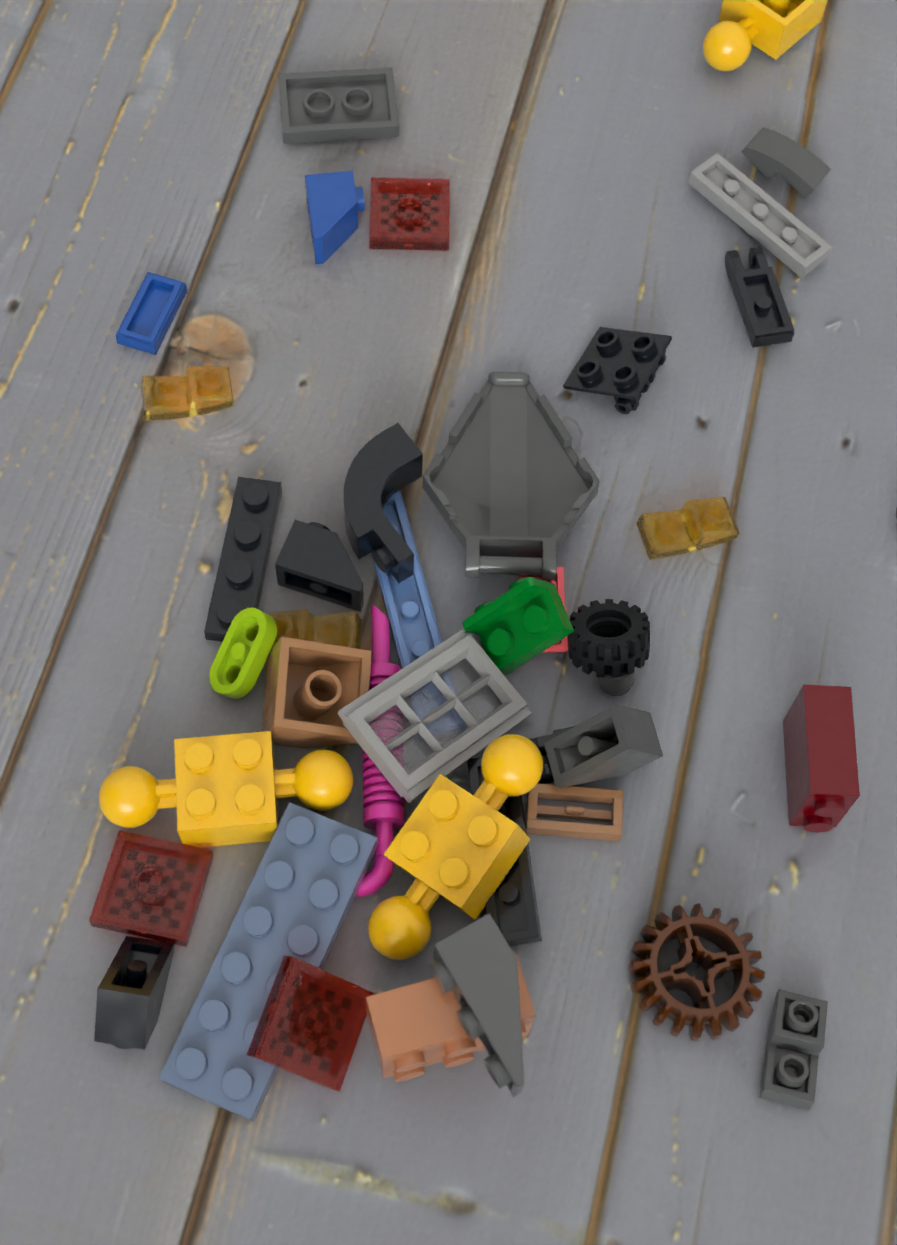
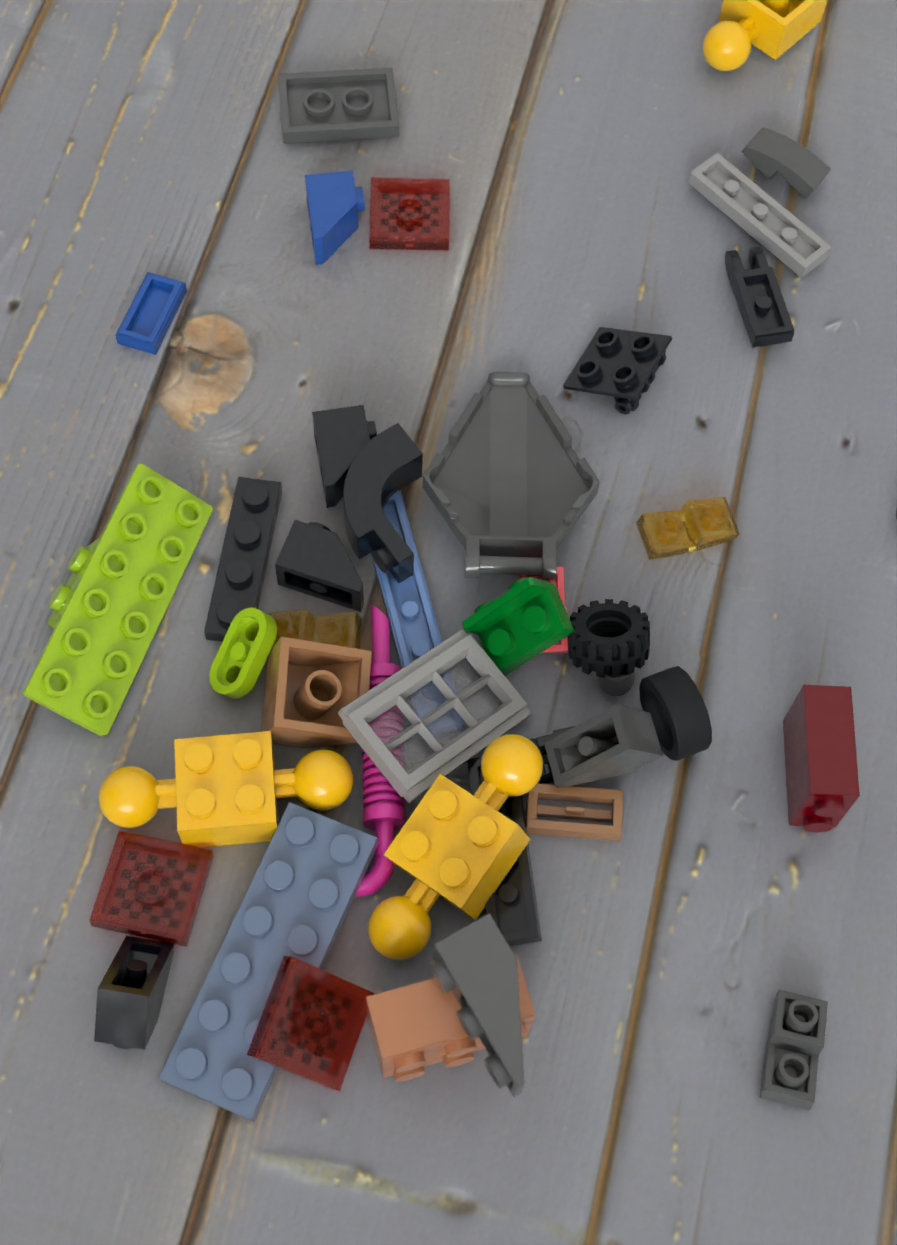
(116, 600): none -> lime bracket
(197, 393): clear yellow slope -> none
(338, 439): none -> black slope
(676, 712): none -> black tyre
(701, 992): reddish brown gear -> none

